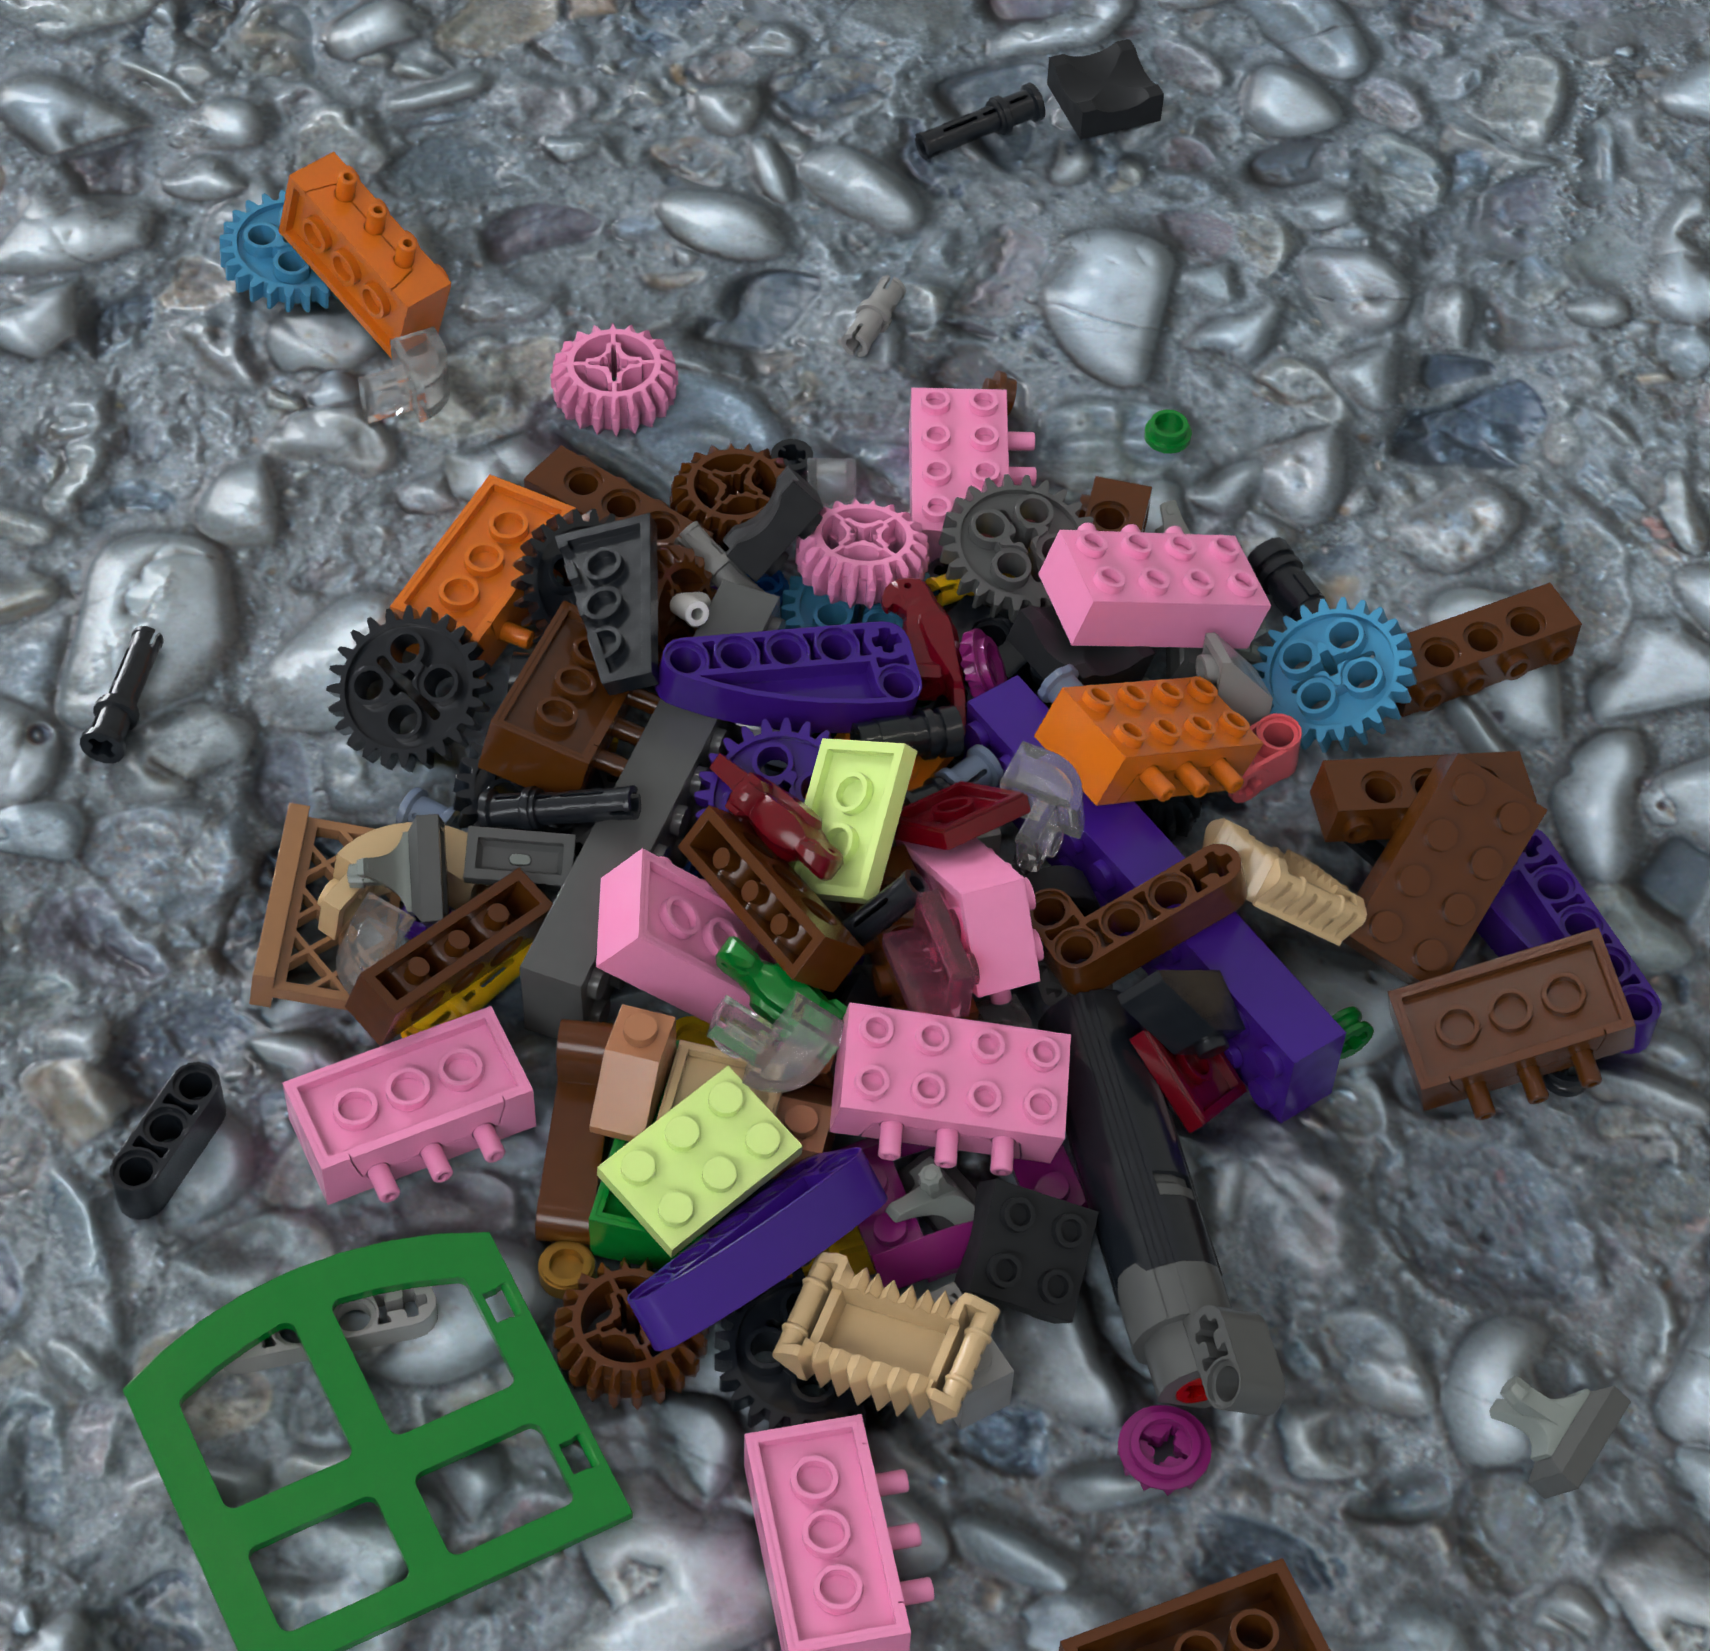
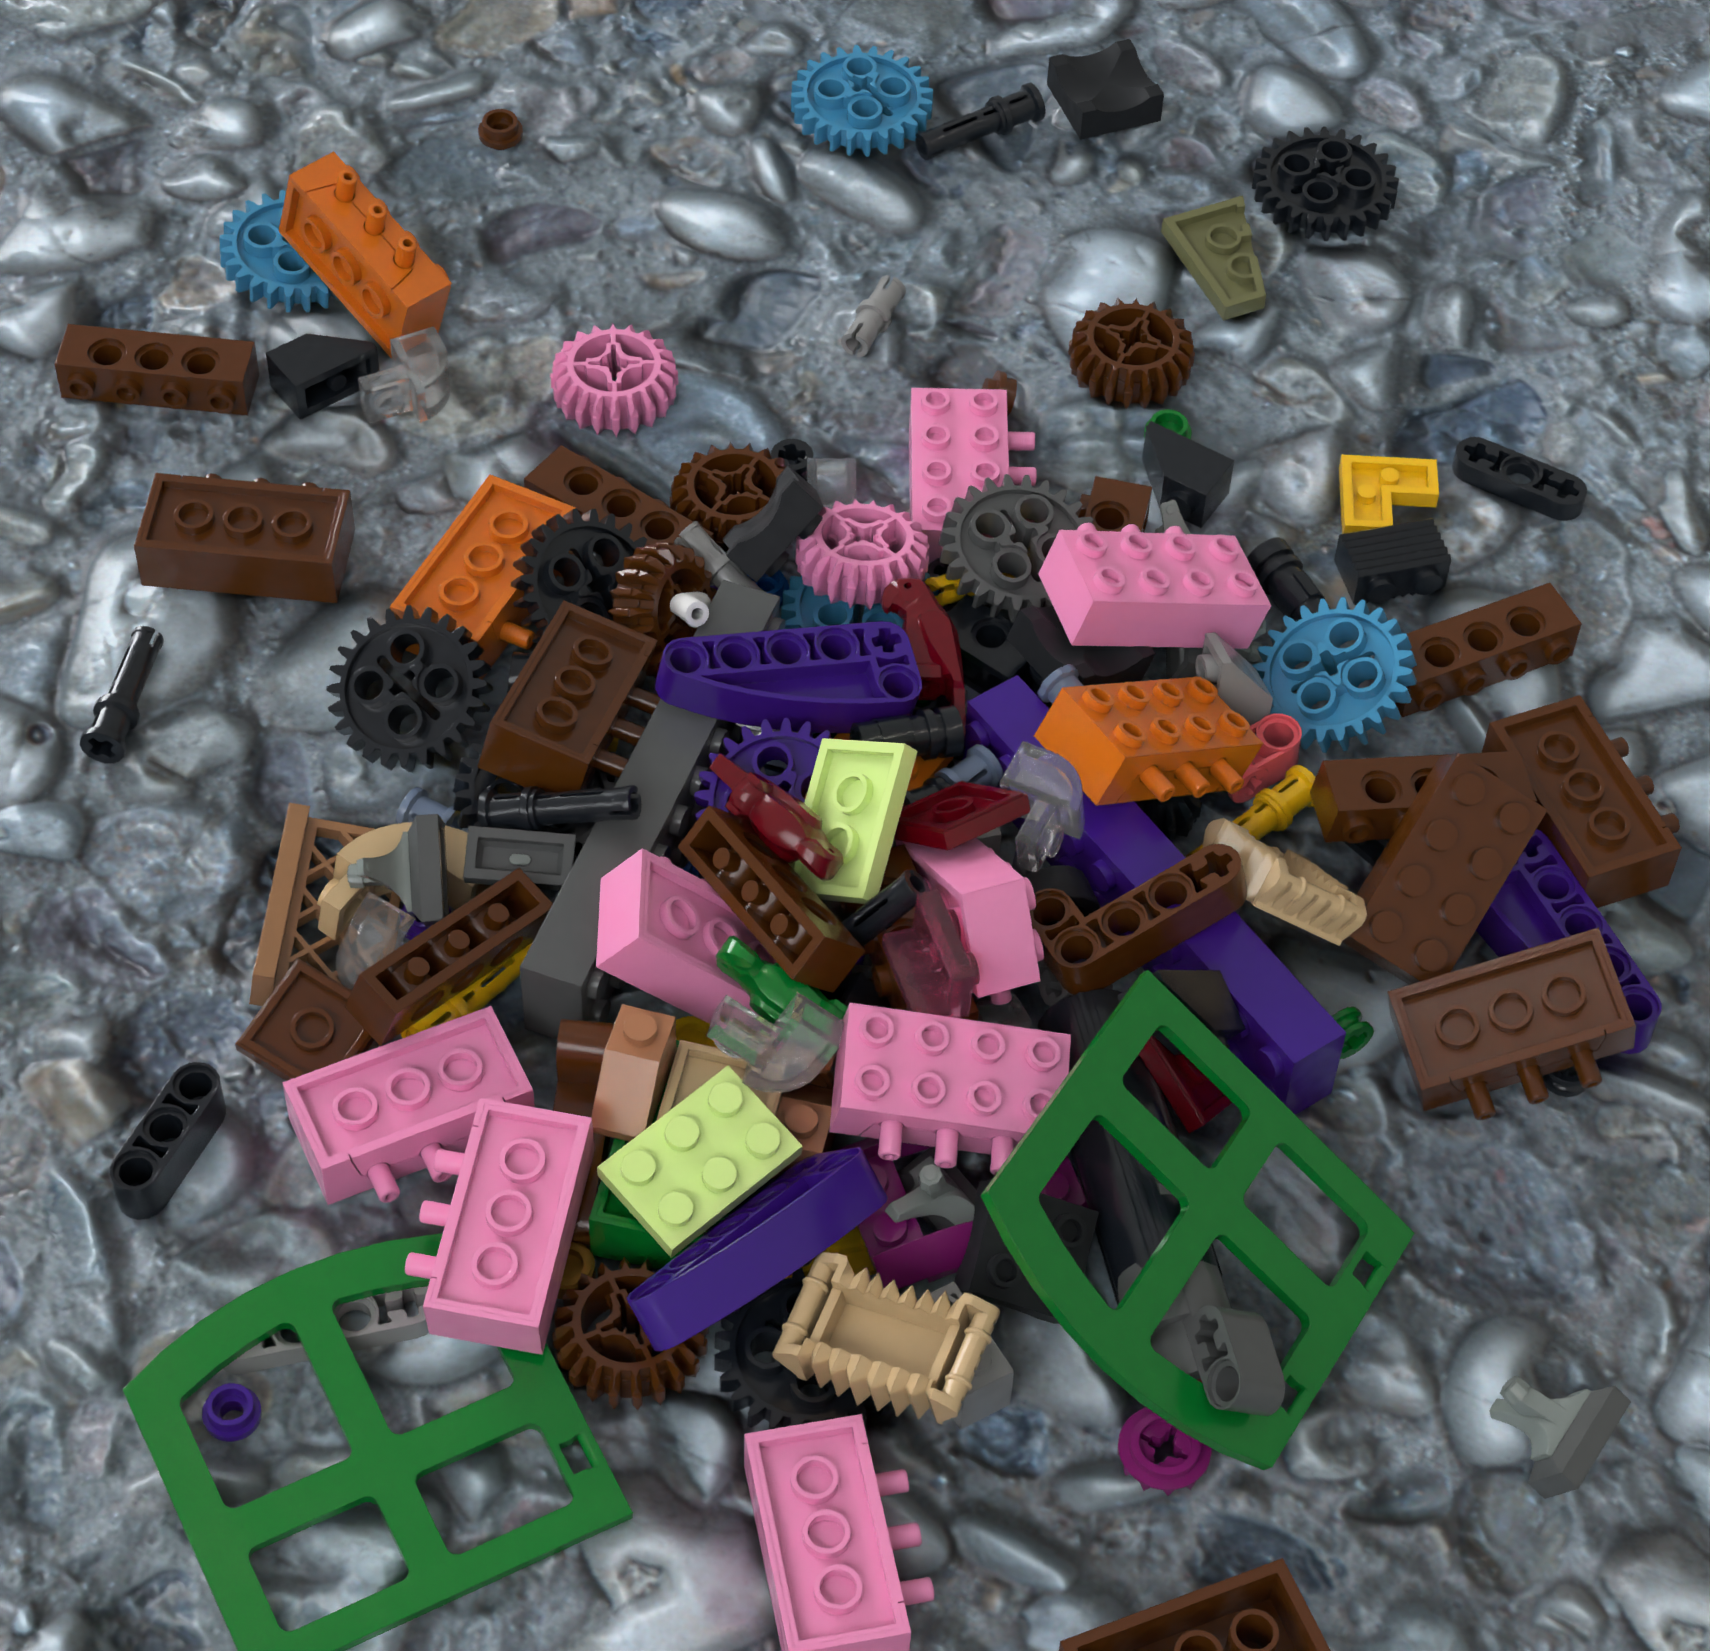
(157, 369): none -> reddish brown brick
(226, 1399): none -> dark purple plate
(245, 537): none -> reddish brown piece
(303, 1025): none -> reddish brown plate
(319, 370): none -> black slope
(500, 129): none -> reddish brown plate
(505, 1225): none -> bright pink piece
(617, 598): black wing -> none
(861, 100): none -> dark azure gear
(981, 662): magenta gear -> none
(1131, 353): none -> reddish brown gear
(1186, 473): none -> black slope
(1210, 1210): none -> green window
(1219, 255): none -> olive wing
(1276, 807): none -> yellow pin
(1325, 183): none -> black gear
(1376, 483): none -> yellow plate
(1393, 561): none -> black brick
(1492, 455): none -> black beam
(1592, 800): none -> reddish brown piece

